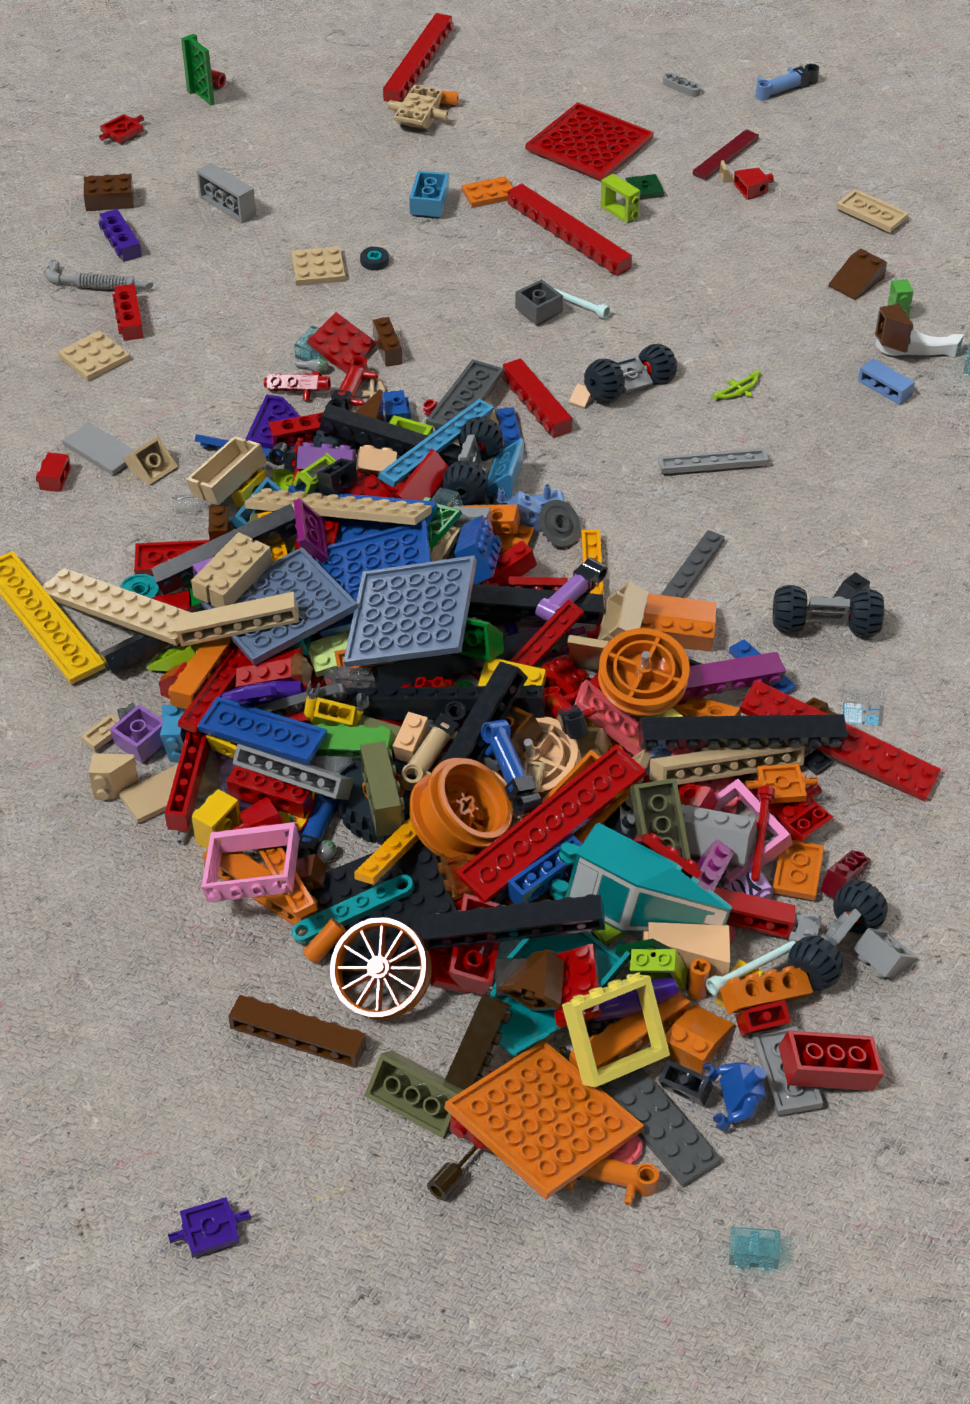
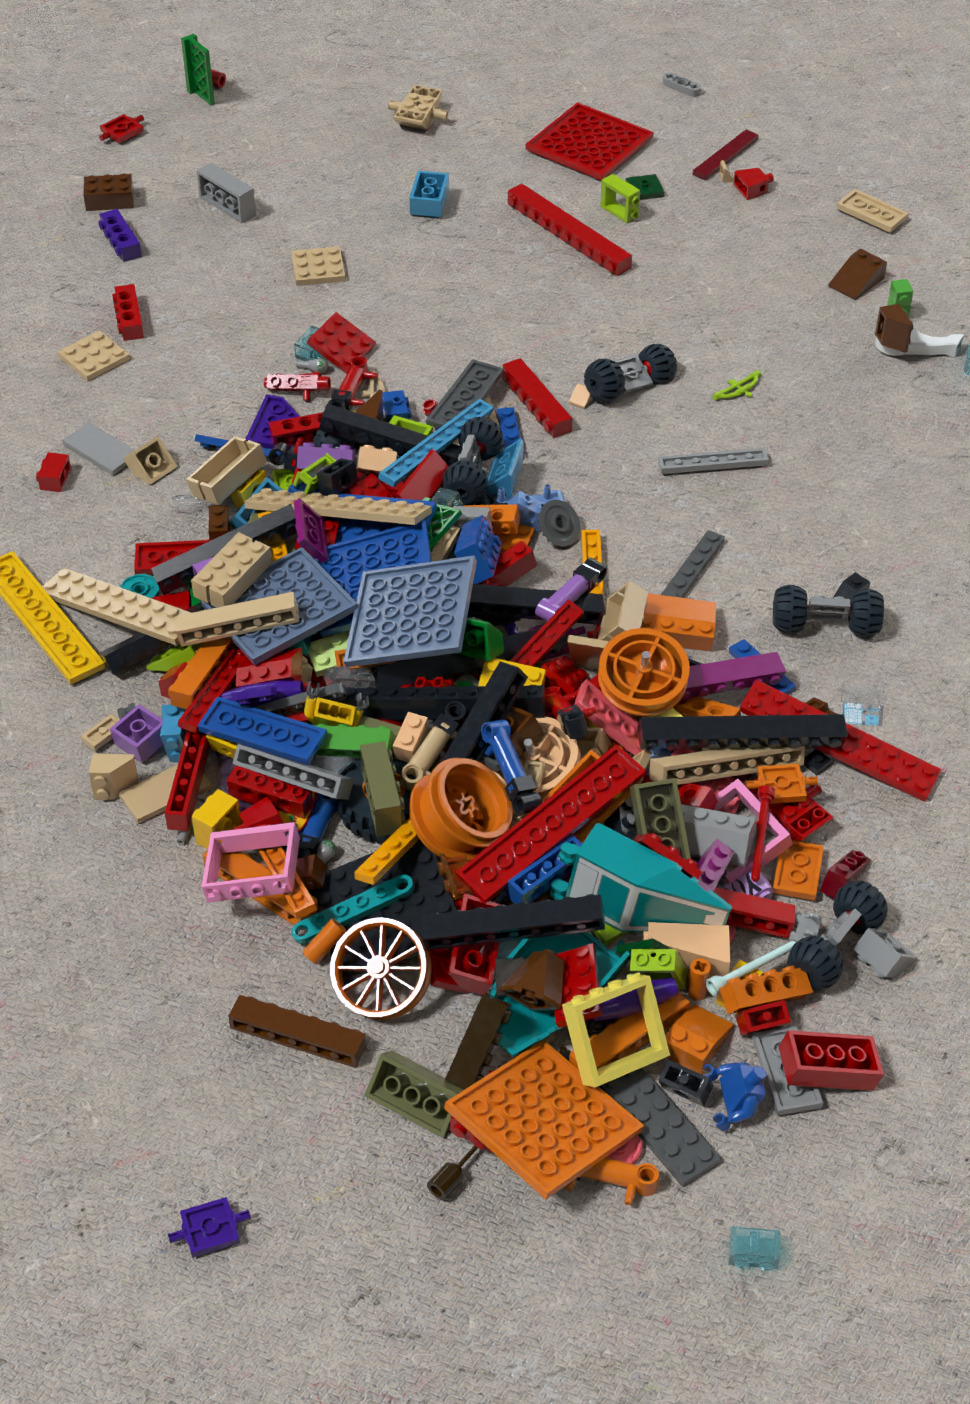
(93, 281): light grey piece -> none
(374, 258): black bush -> none
(387, 341): reddish brown brick -> none
(418, 58): red brick -> none
(449, 98): orange piece -> none
(487, 191): orange plate -> none
(538, 301): dark grey brick -> none
(543, 583): red plate -> none
(601, 310): light aqua piece -> none
(797, 77): medium blue piece -> none
(886, 381): medium blue brick -> none

